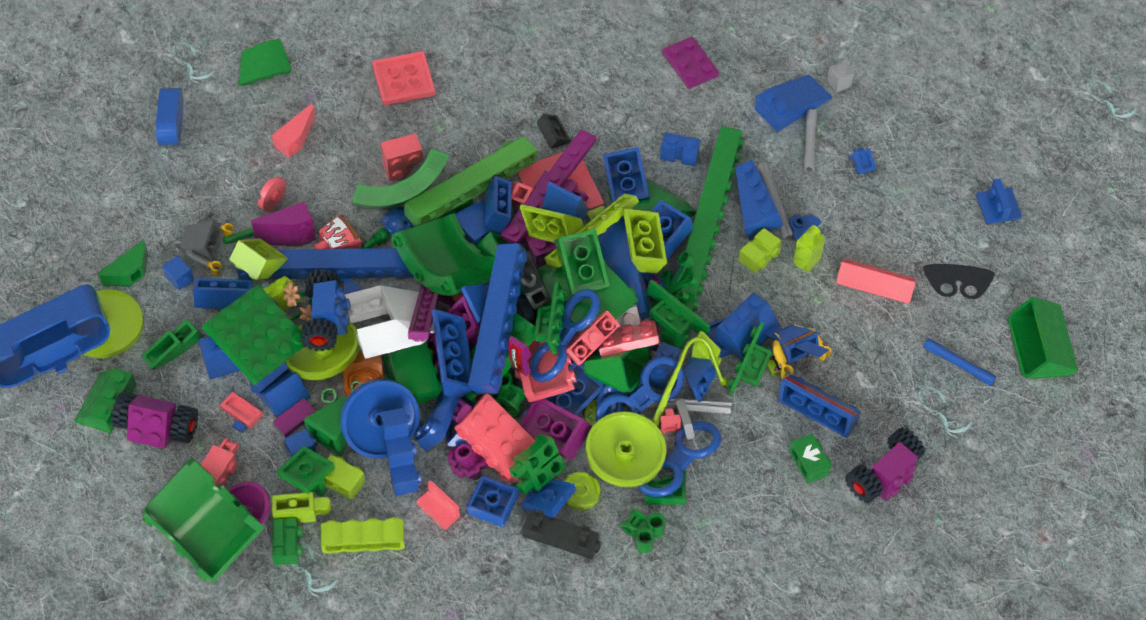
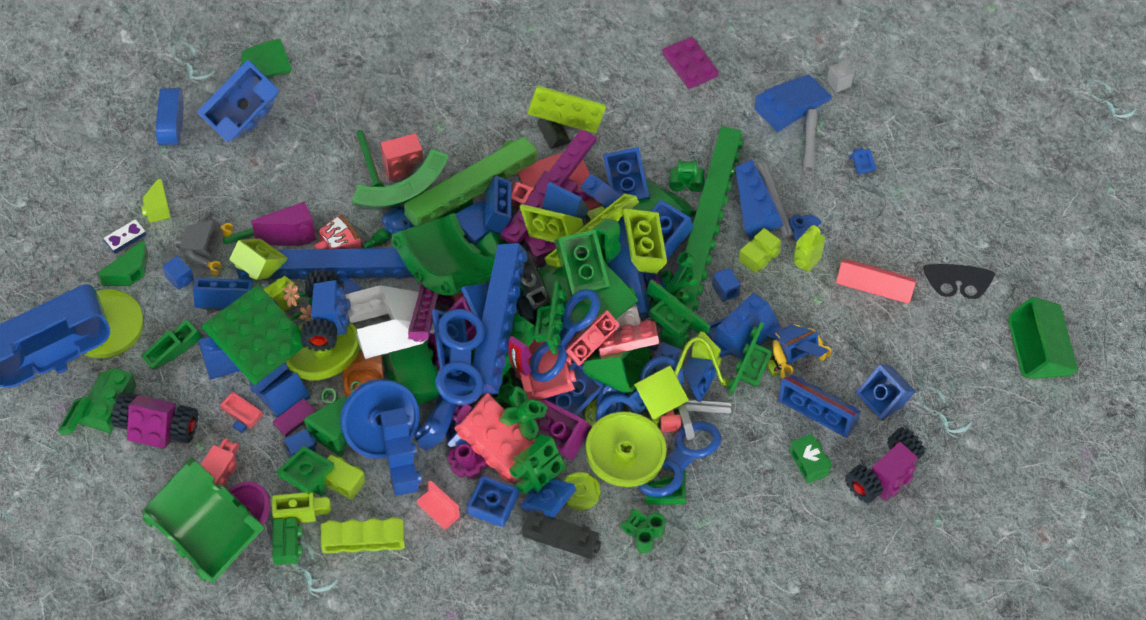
(74, 415): none -> green tile
(124, 236): none -> tile
(155, 203): none -> lime slope
(224, 108): none -> blue brick
(272, 194): coral plate -> none
(293, 134): coral slope -> none
(369, 161): none -> green bar
(403, 78): coral plate -> none
(460, 357): none -> blue bar
(523, 412): none -> green plant
(566, 109): none -> lime bracket
(599, 191): none -> blue slope
(608, 234): none -> green brick
(661, 392): none -> lime slope
(680, 148): blue brick -> none
(686, 175): none -> green piece
(726, 284): none -> blue brick
(885, 391): none -> blue slope
(941, 351): blue piece -> none
(998, 203): blue bracket -> none

